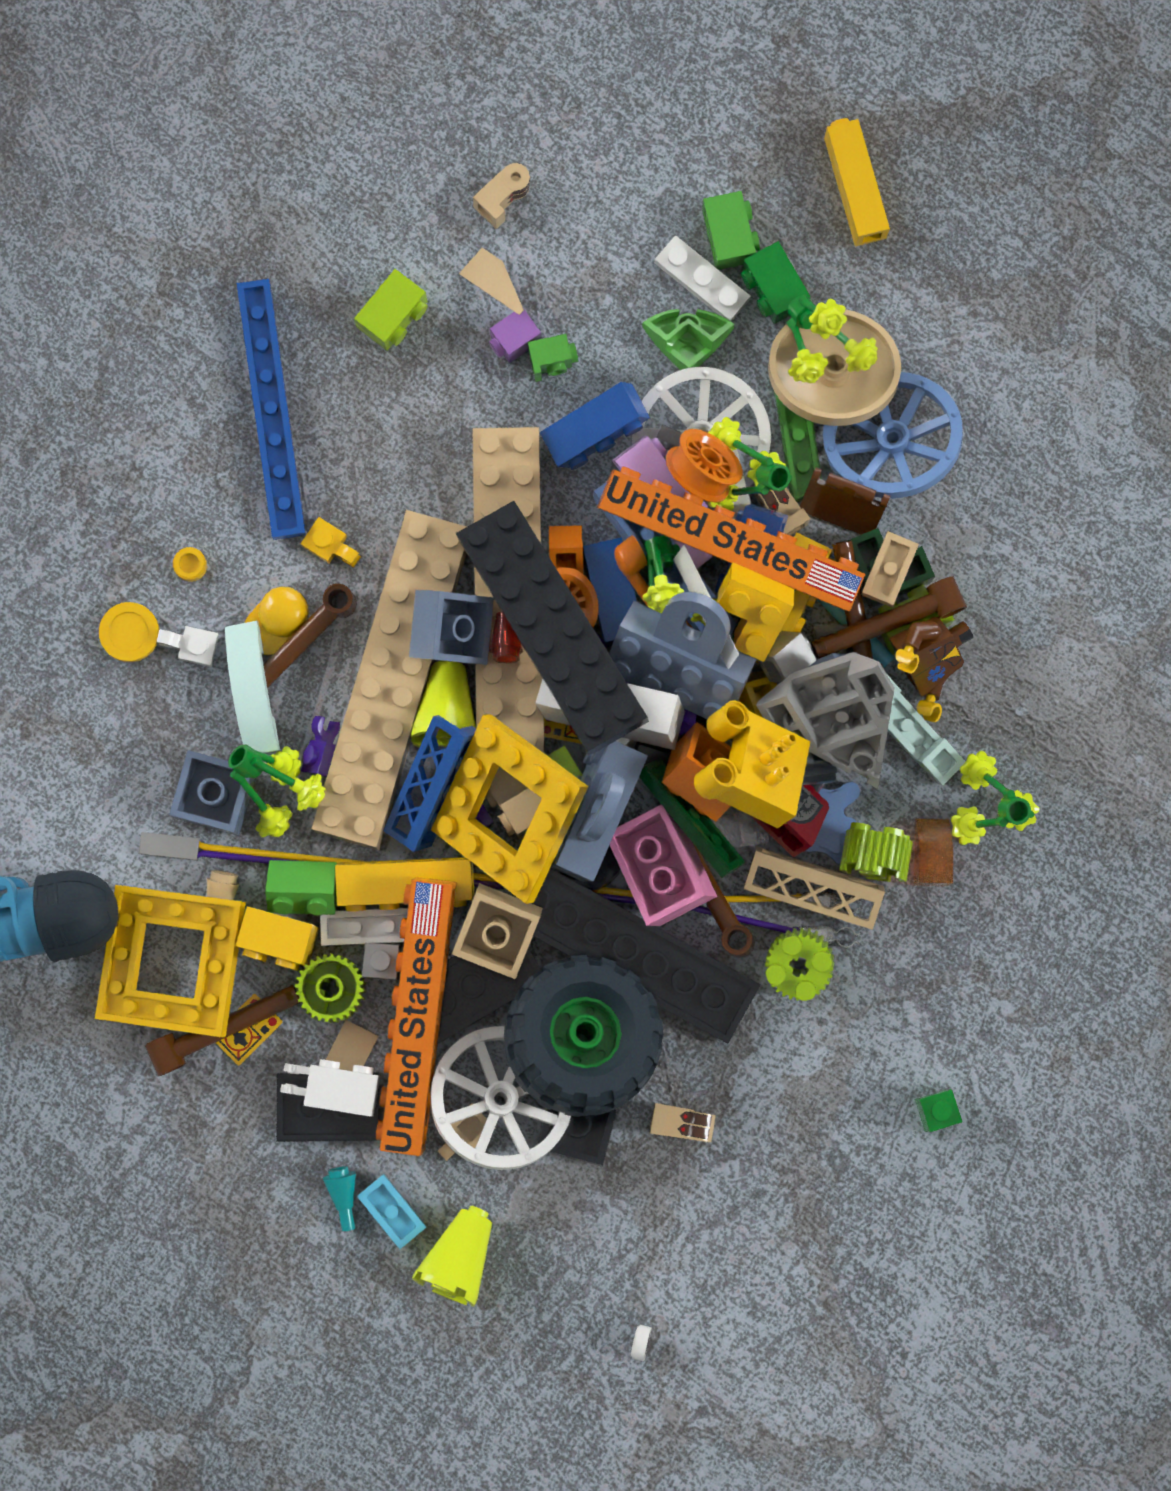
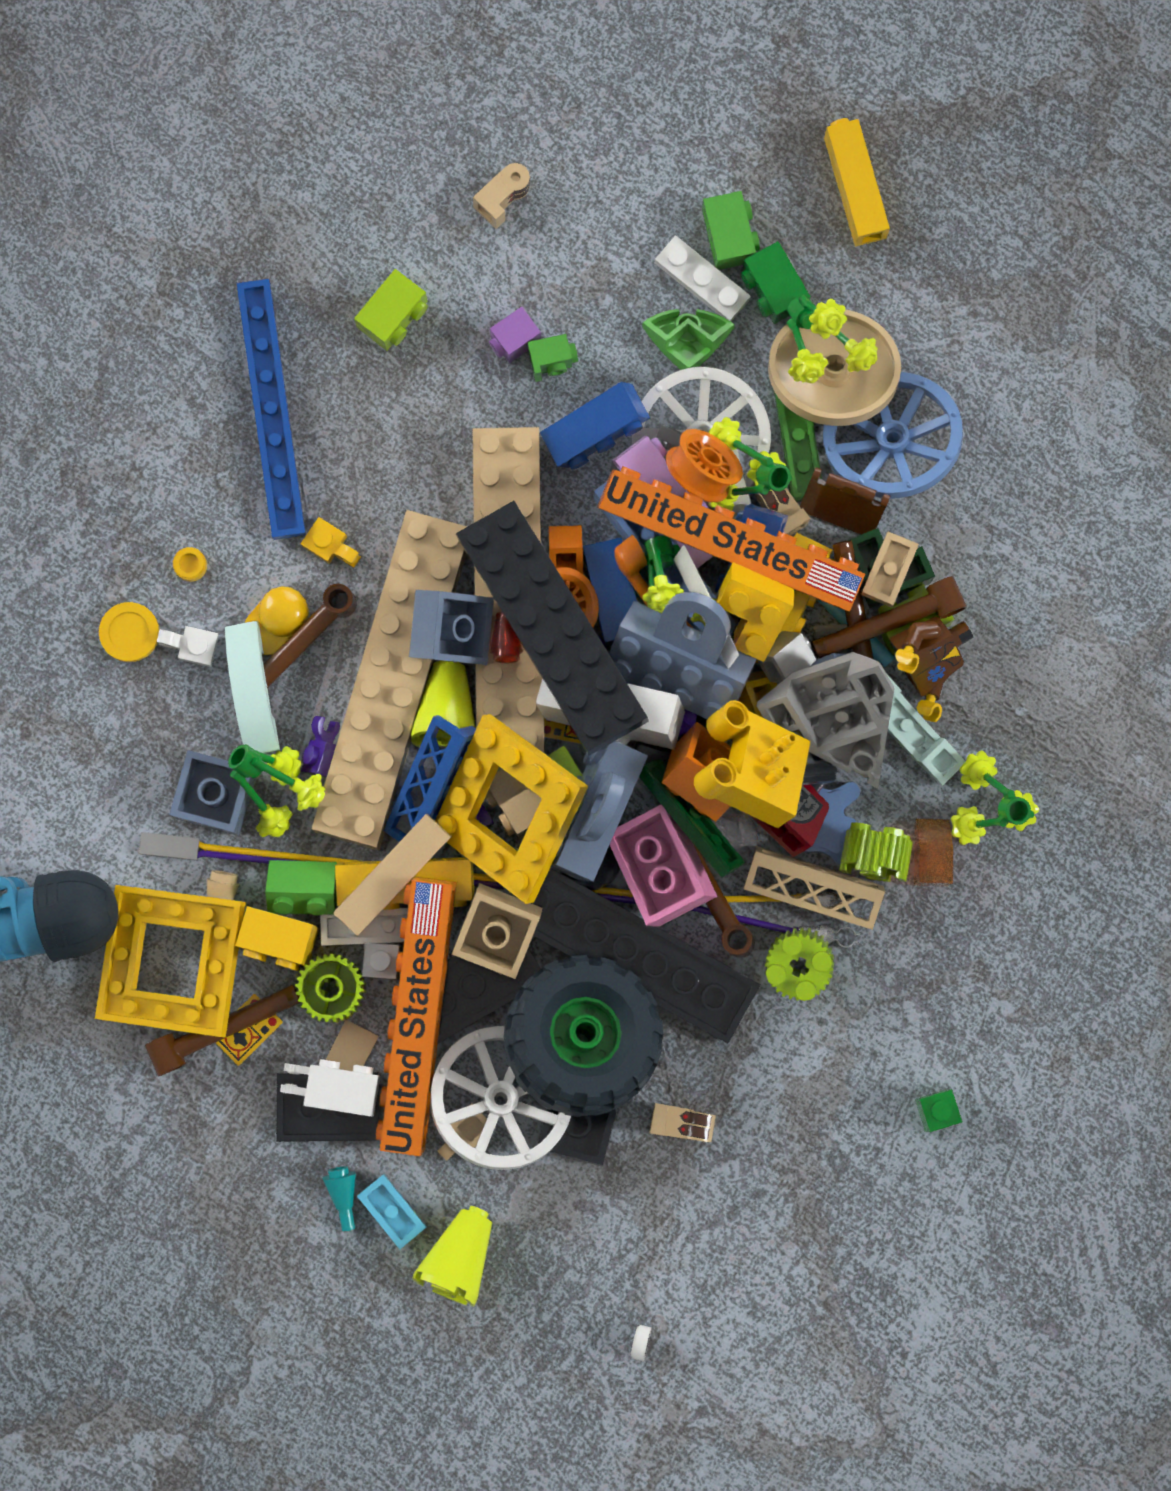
(392, 874): none -> tan tile
(492, 277): tan sticker -> none

